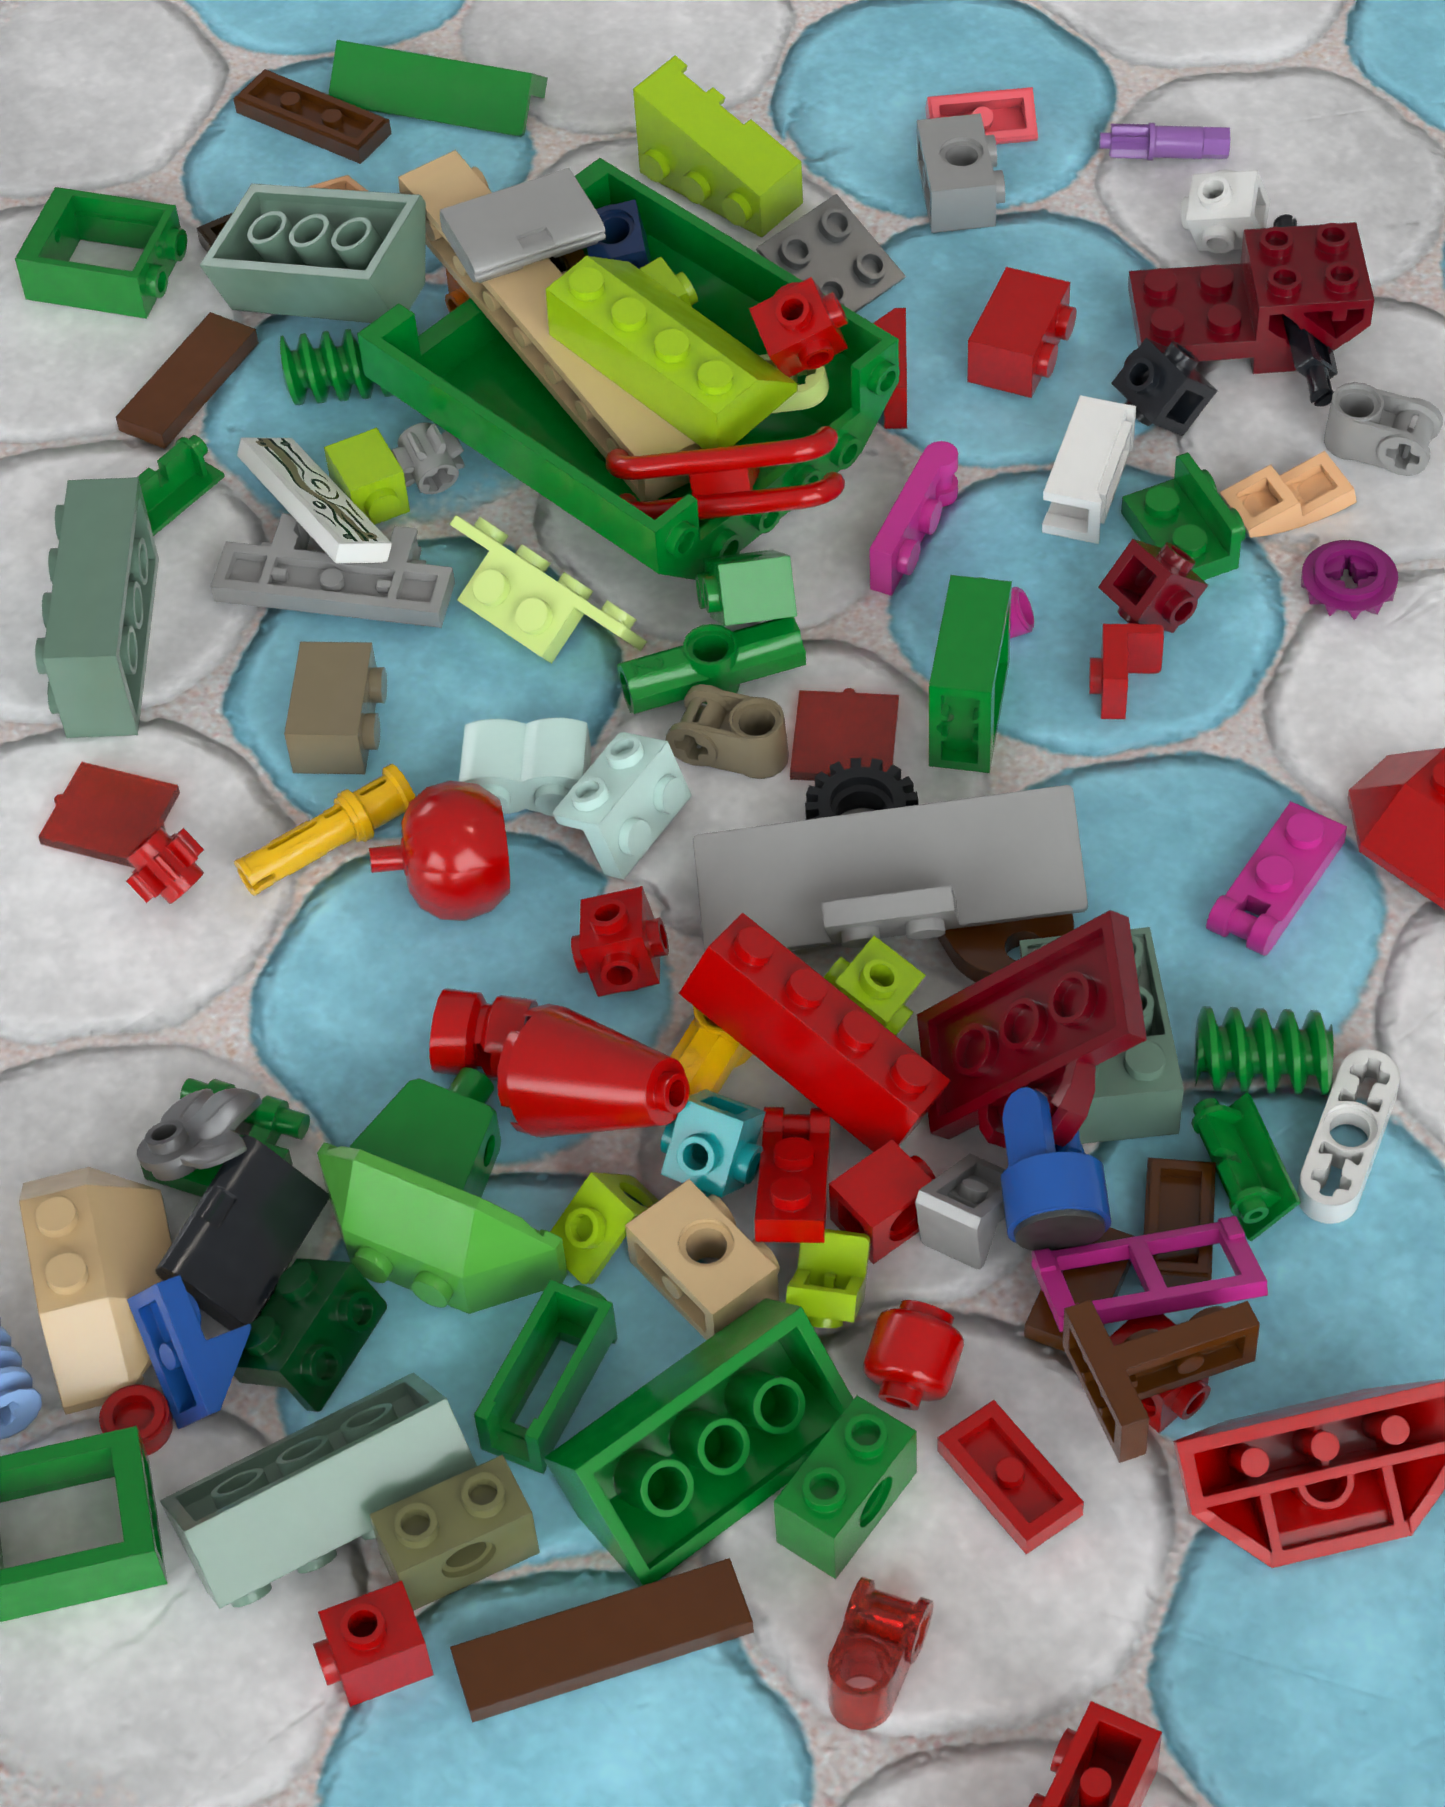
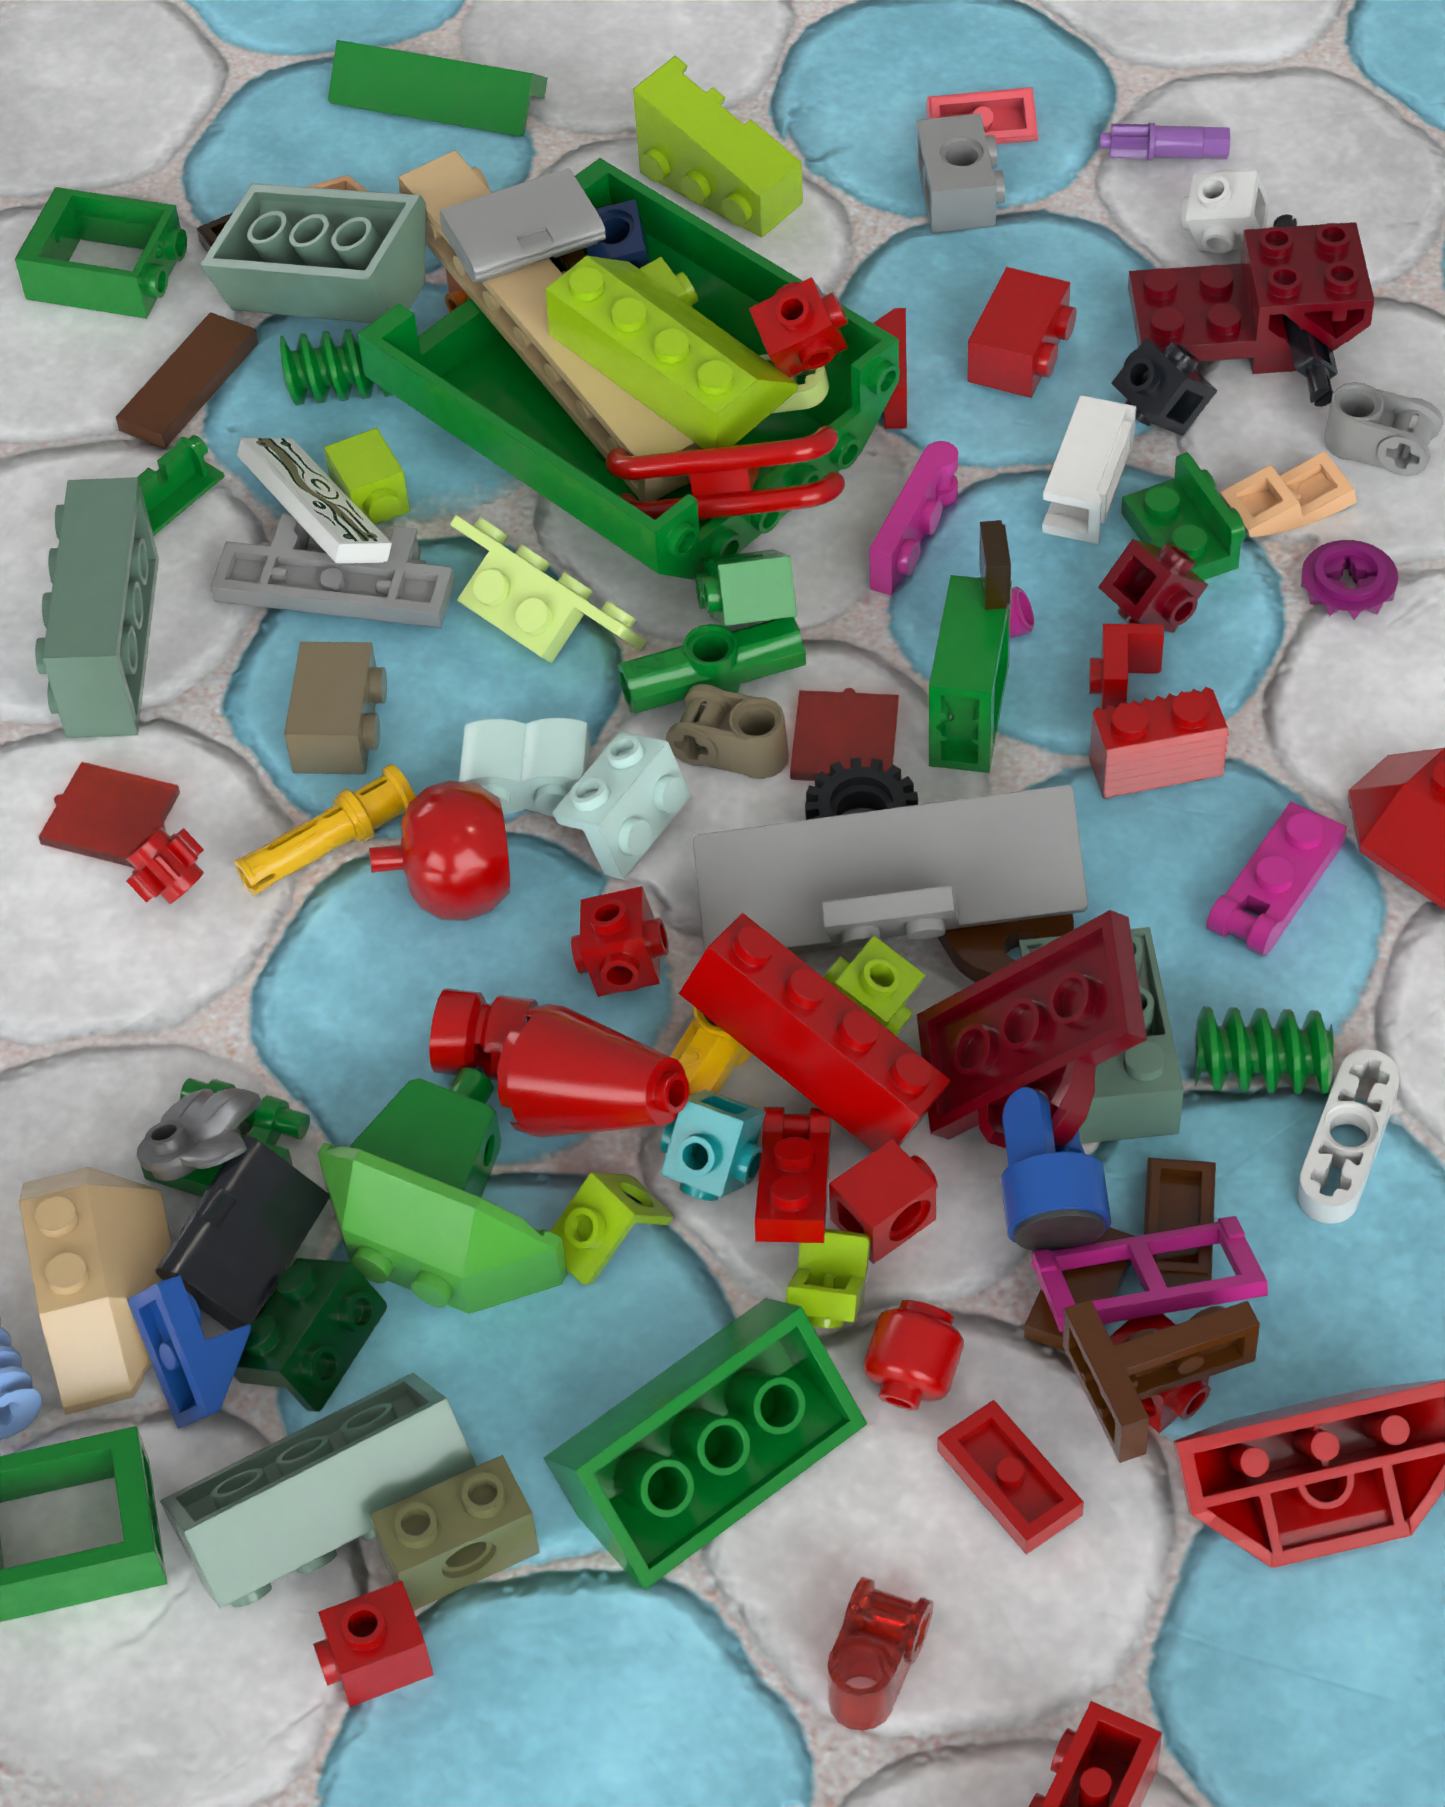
(139, 1407): red tile -> none
(312, 116): reddish brown tile -> none
(429, 457): light grey gear -> none
(565, 1314): green window -> none
(601, 1640): reddish brown tile -> none
(690, 1227): tan brick -> none
(836, 253): dark grey hinge -> none
(845, 1486): green brick -> none
(962, 1210): light grey slope -> none
(994, 564): none -> dark brown tile
(1158, 742): none -> brick
(1245, 1163): green hinge -> none

